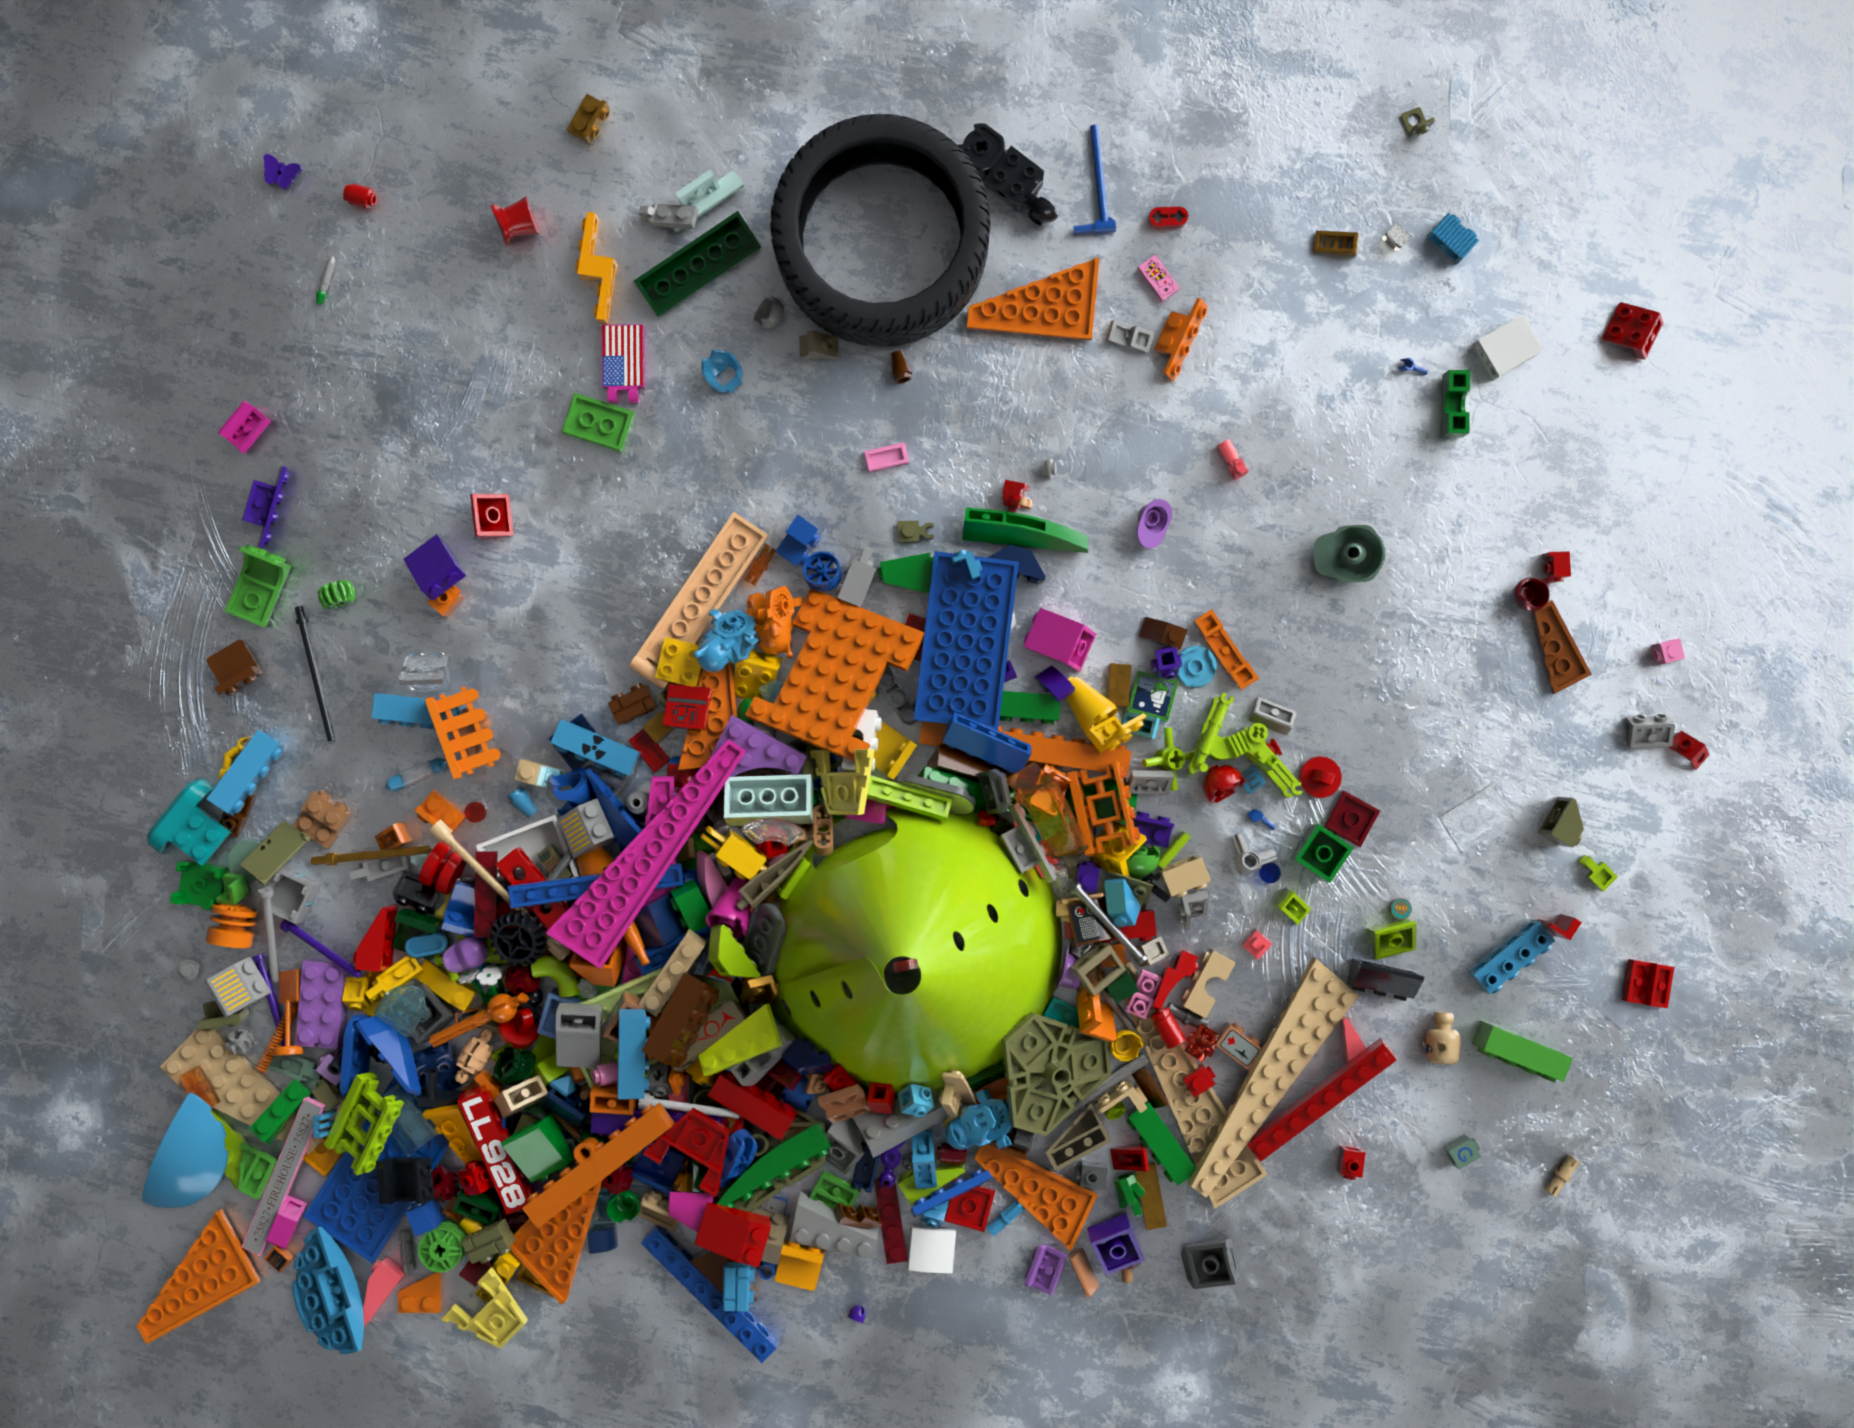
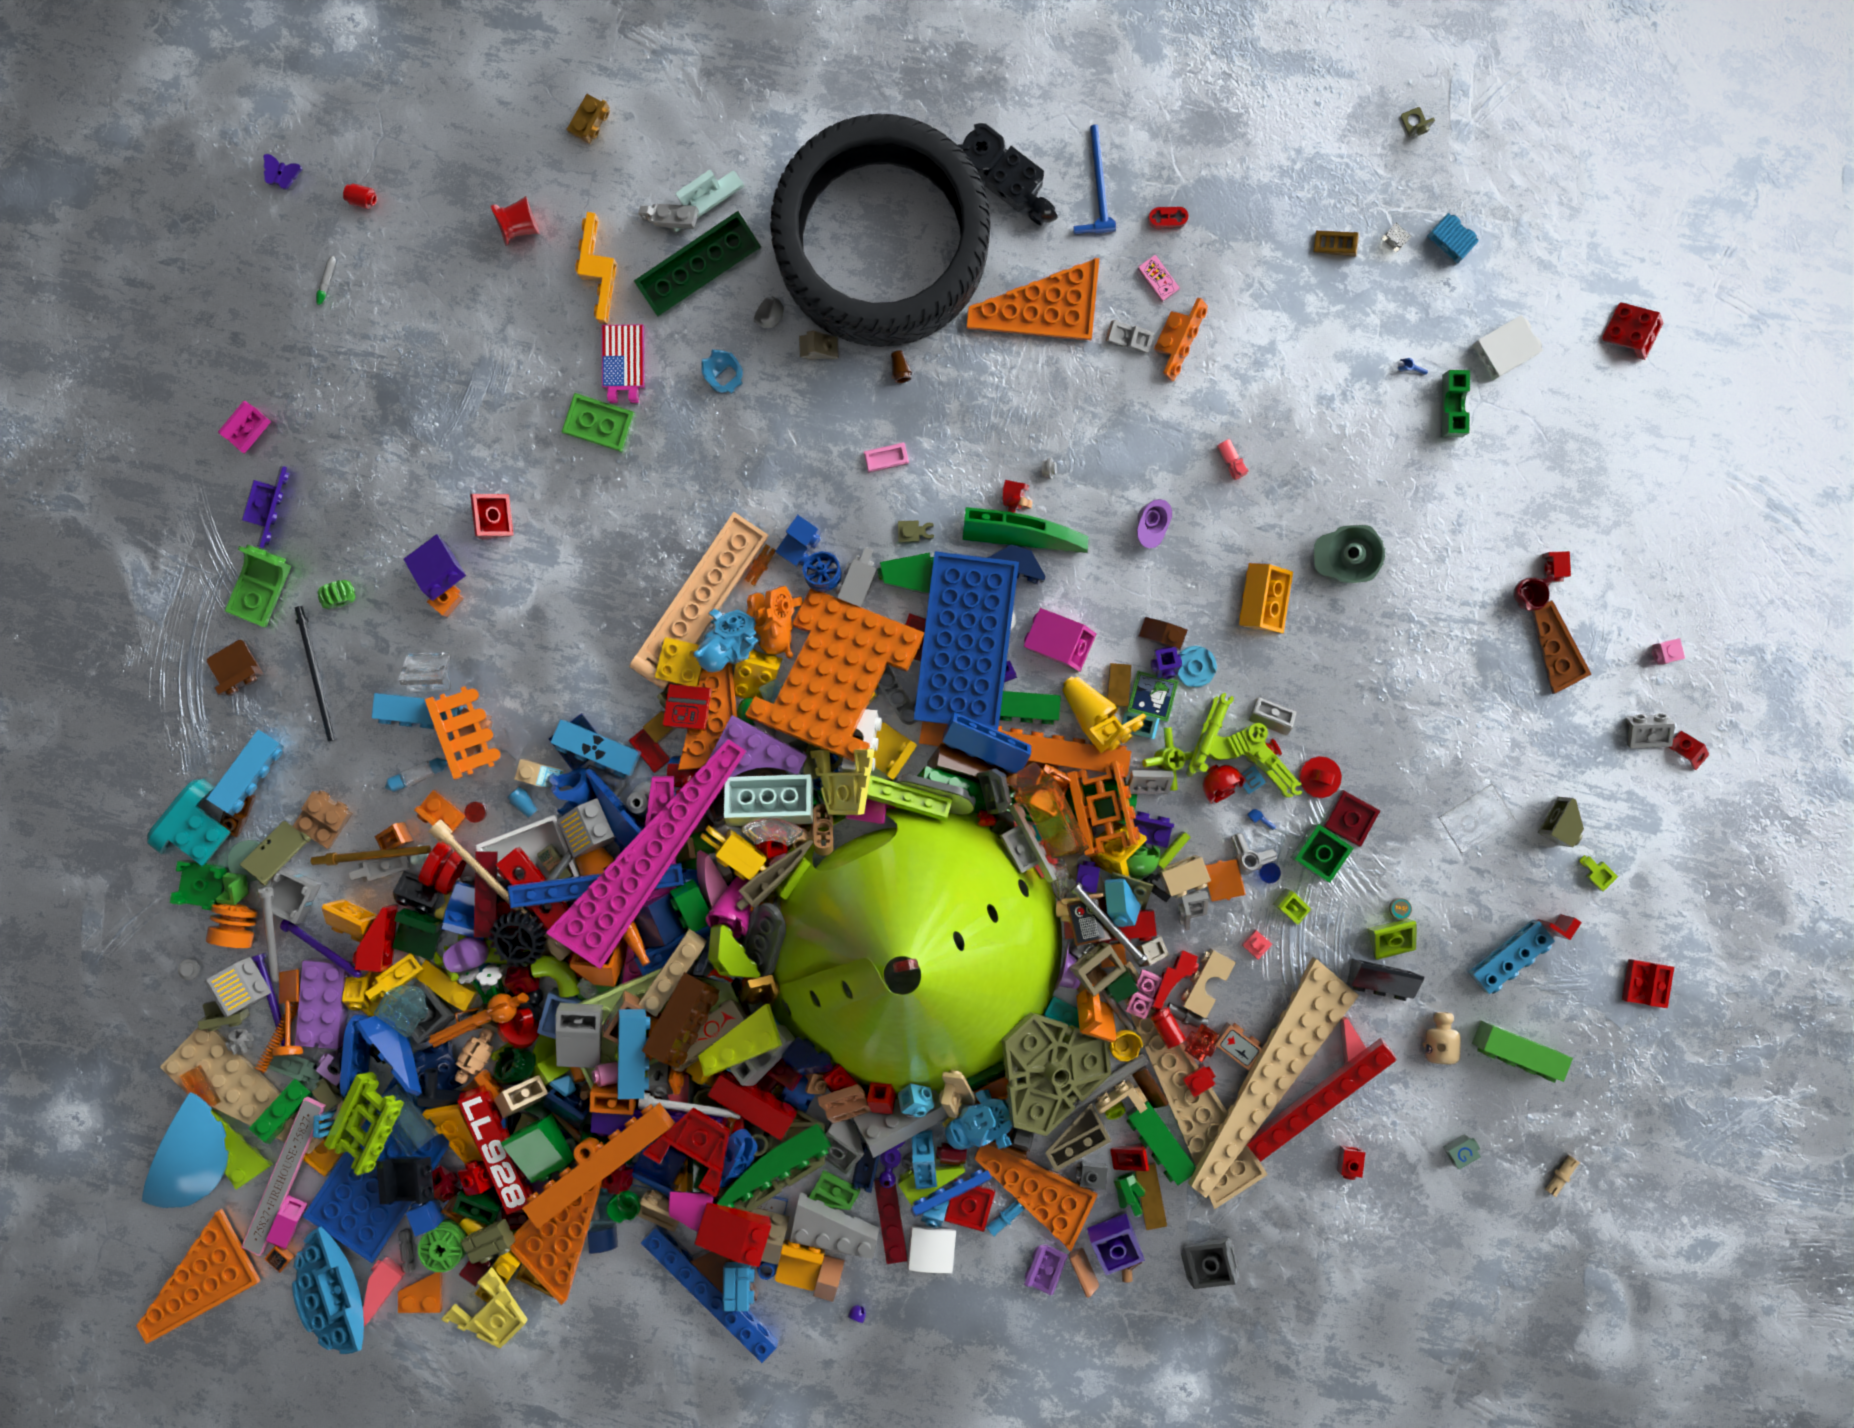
(227, 758): yellow arm -> none
(255, 1170): bright green wing -> none
(348, 918): none -> light orange slope
(426, 944): dark azure tile -> none
(633, 704): reddish brown brick -> none
(829, 1278): none -> nougat slope
(861, 1217): reddish brown slope -> none
(974, 566): dark azure bracket -> none
(1055, 683): dark purple slope -> none
(1225, 650): orange slope -> none
(1225, 880): none -> orange piece
(1266, 597): none -> light orange slope

